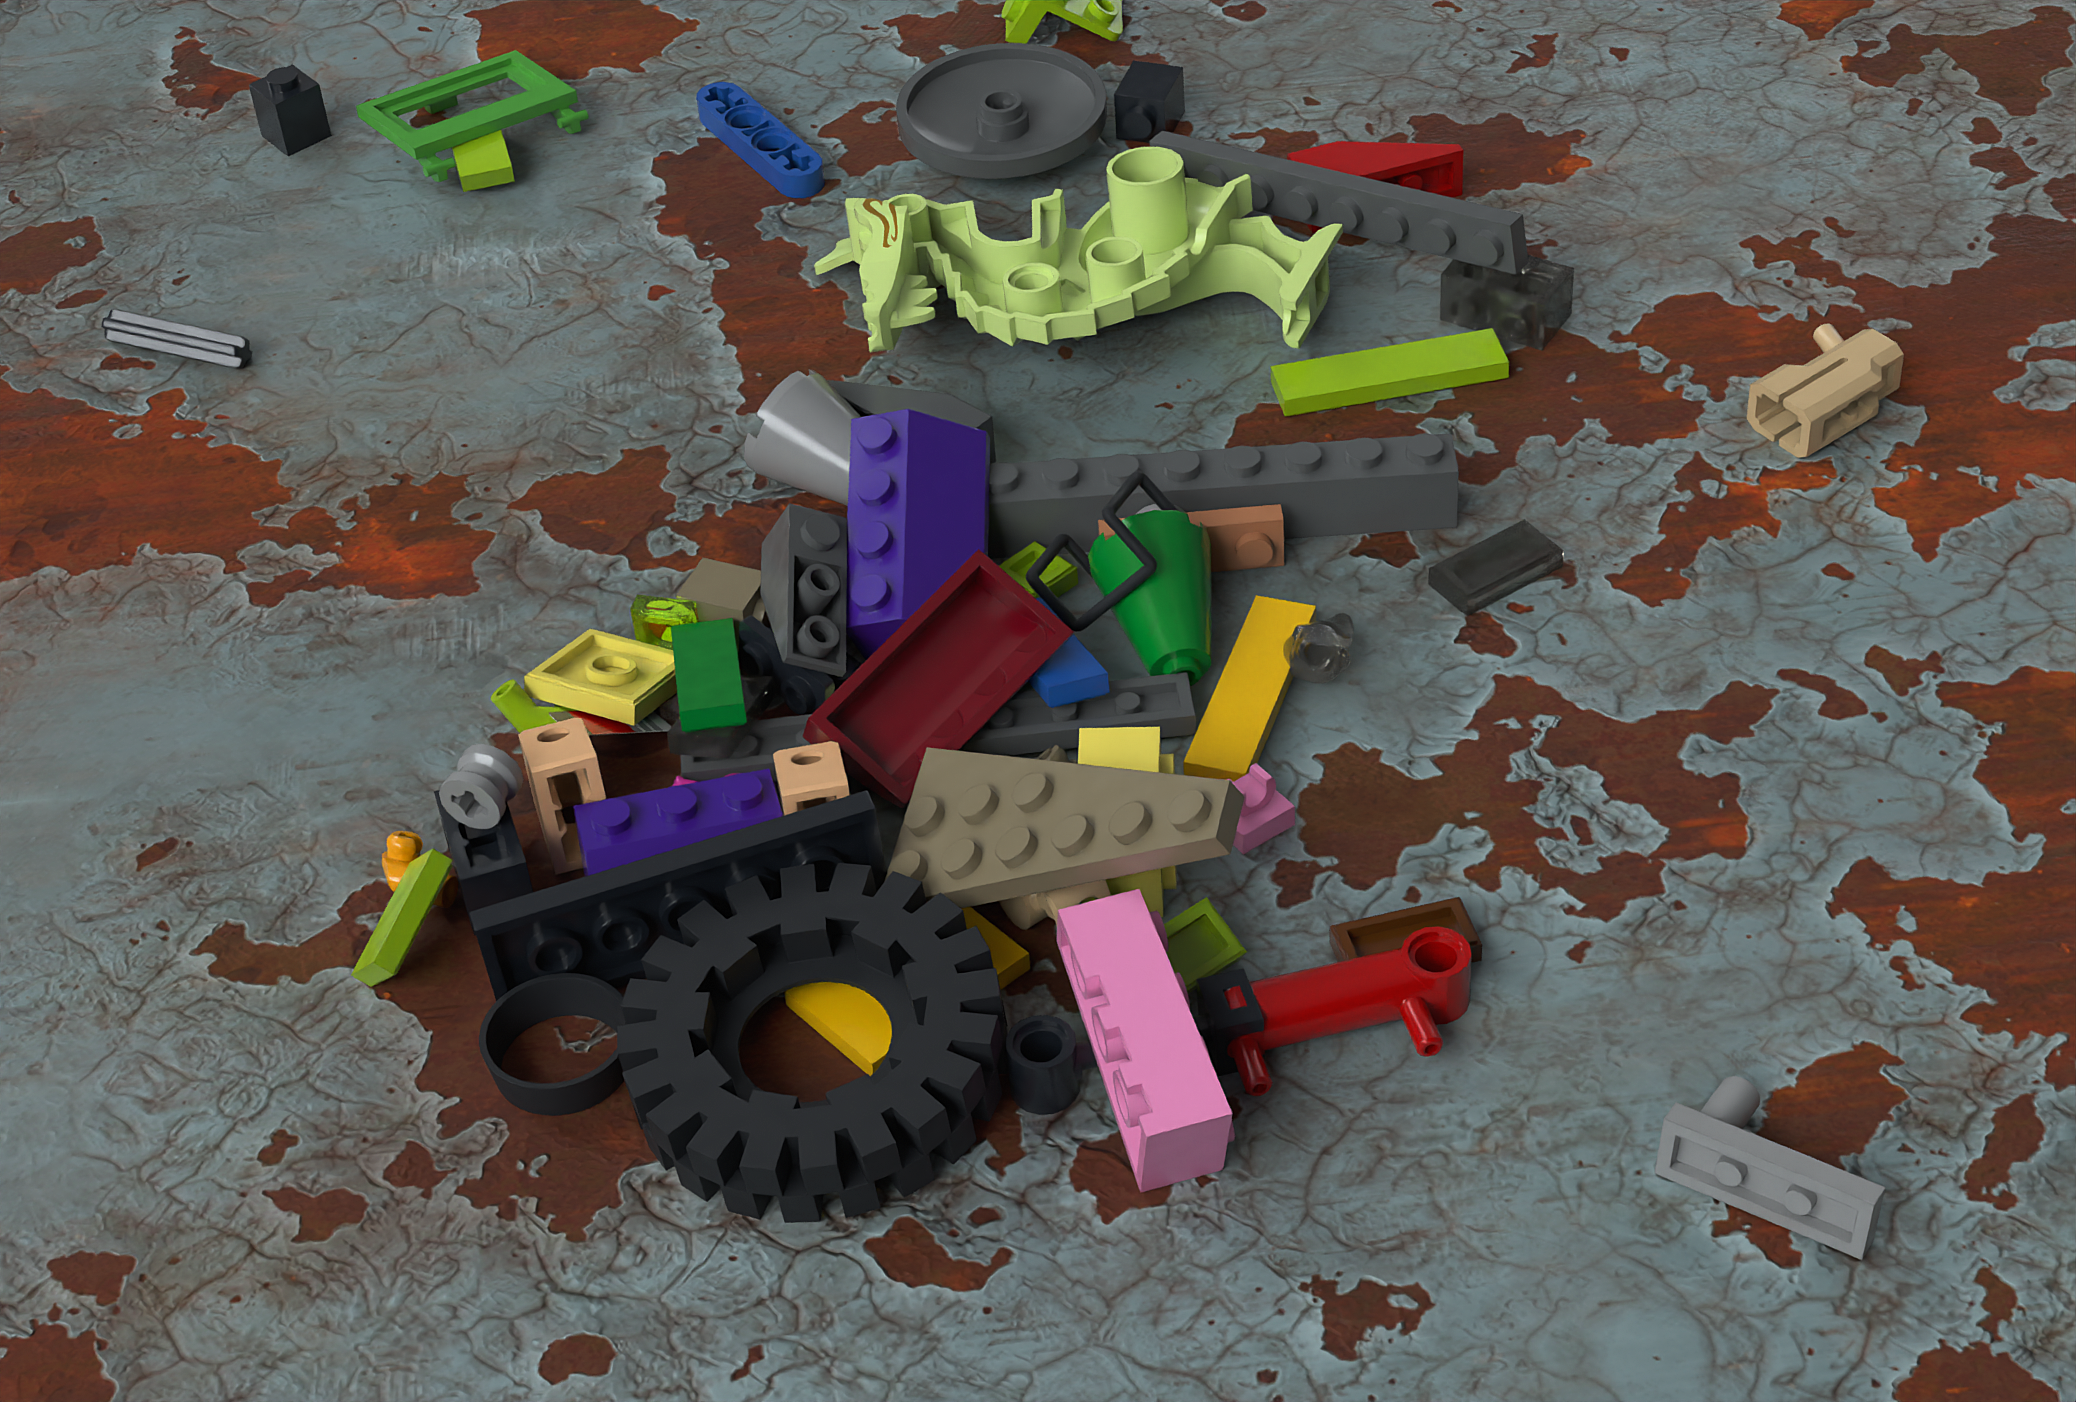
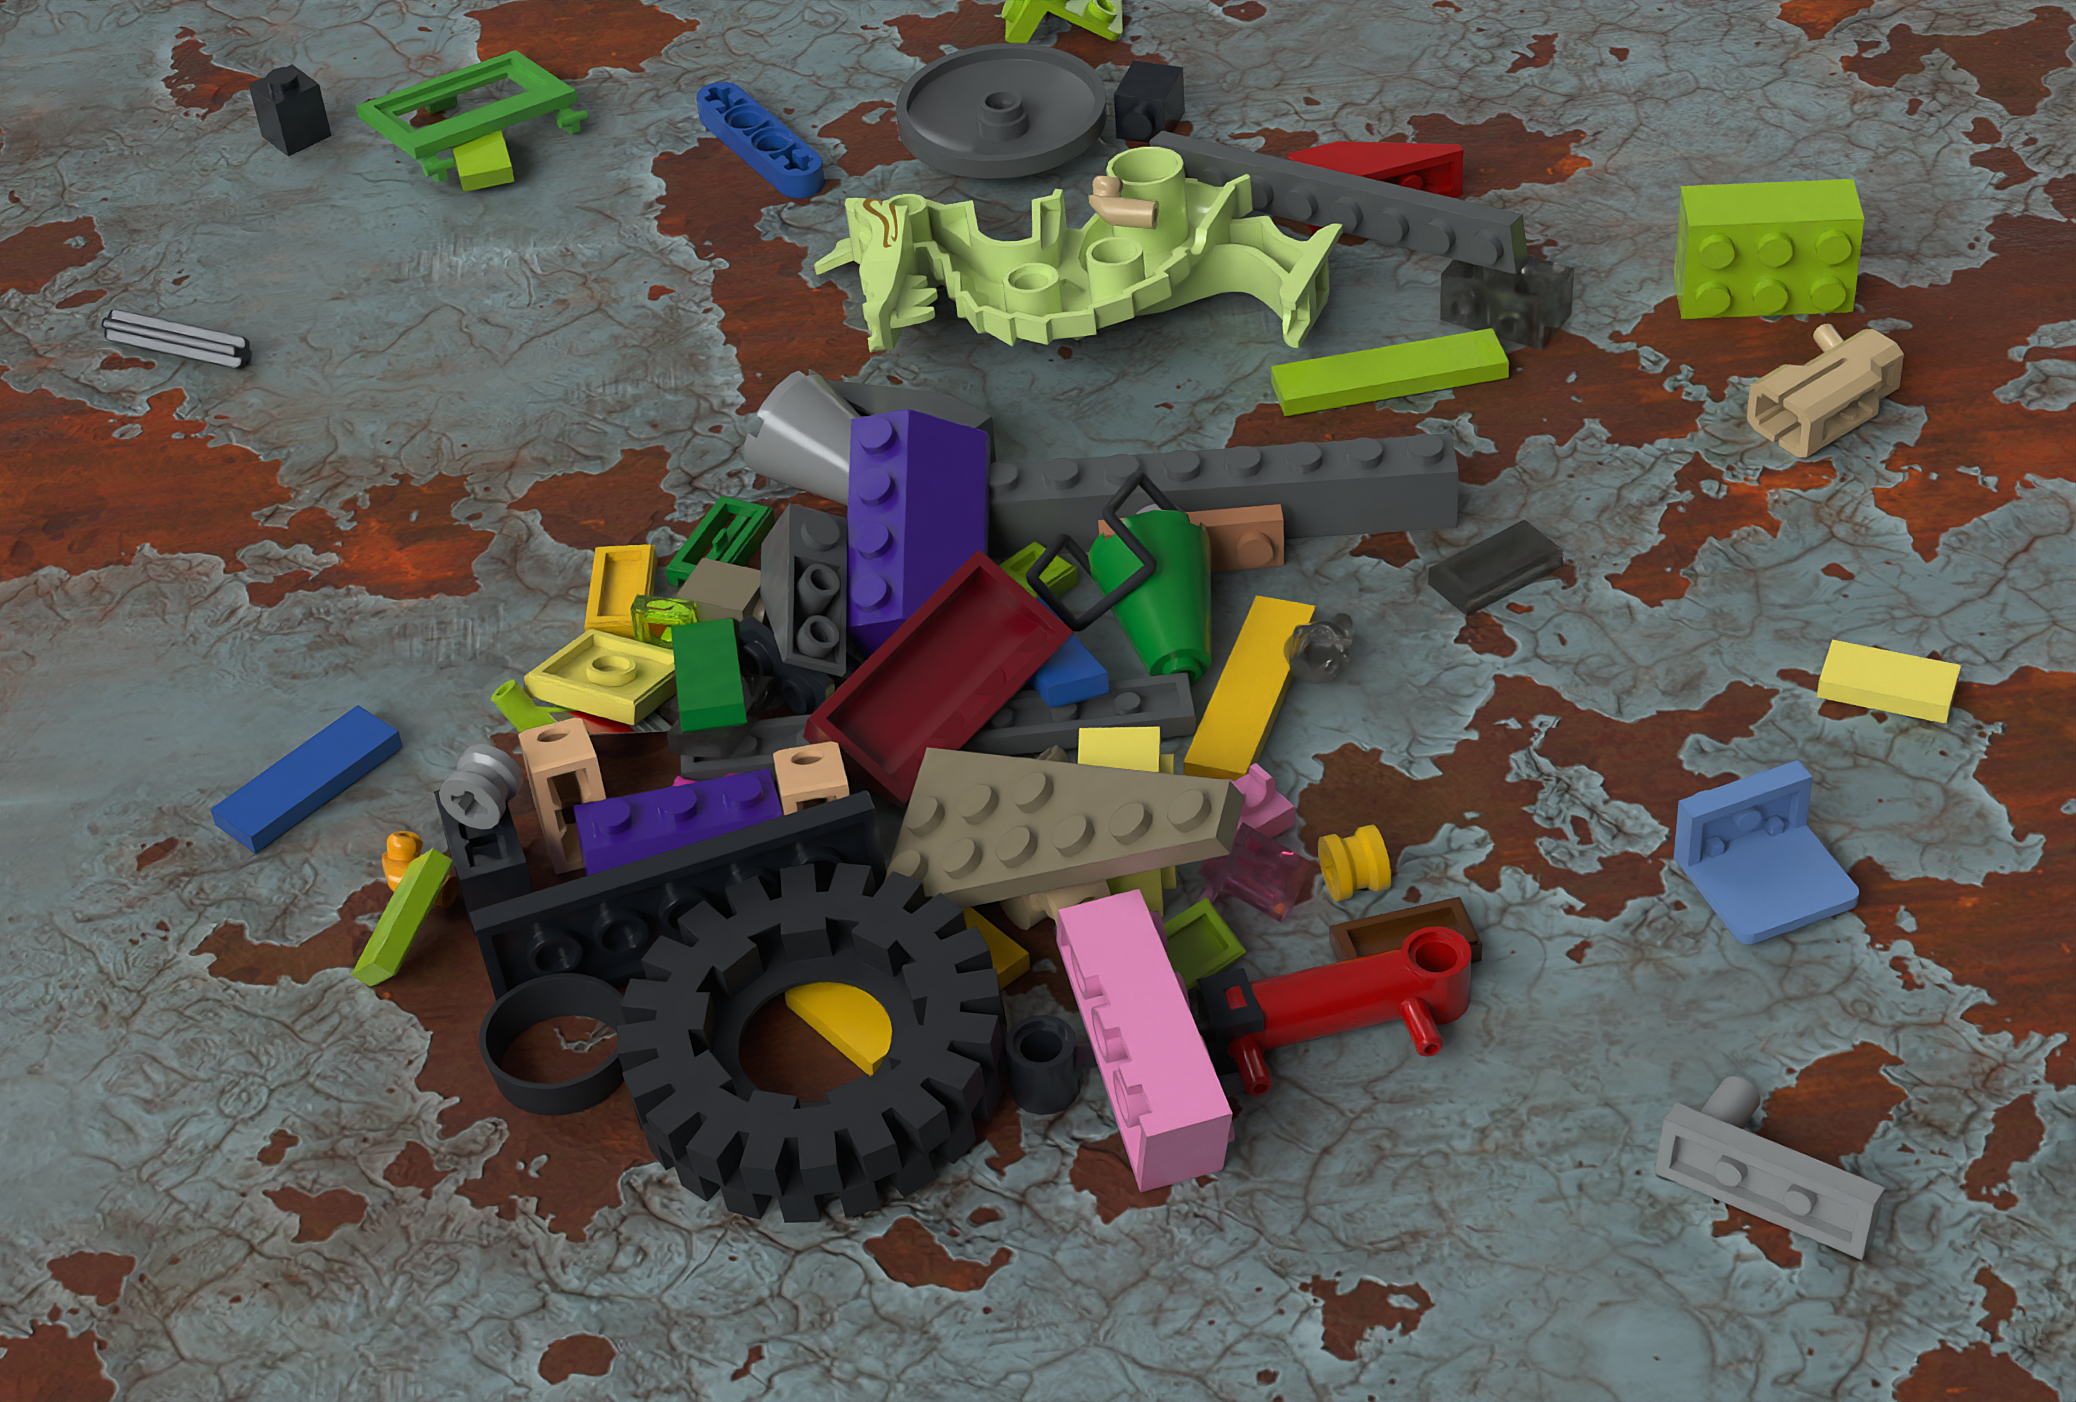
(306, 778): none -> blue tile
(615, 581): none -> yellow tile
(730, 545): none -> green tile
(1122, 211): none -> tan arm
(1256, 873): none -> clear pink bracket
(1354, 863): none -> yellow wheel
(1757, 856): none -> medium blue bracket
(1768, 248): none -> lime brick
(1889, 681): none -> light yellow tile

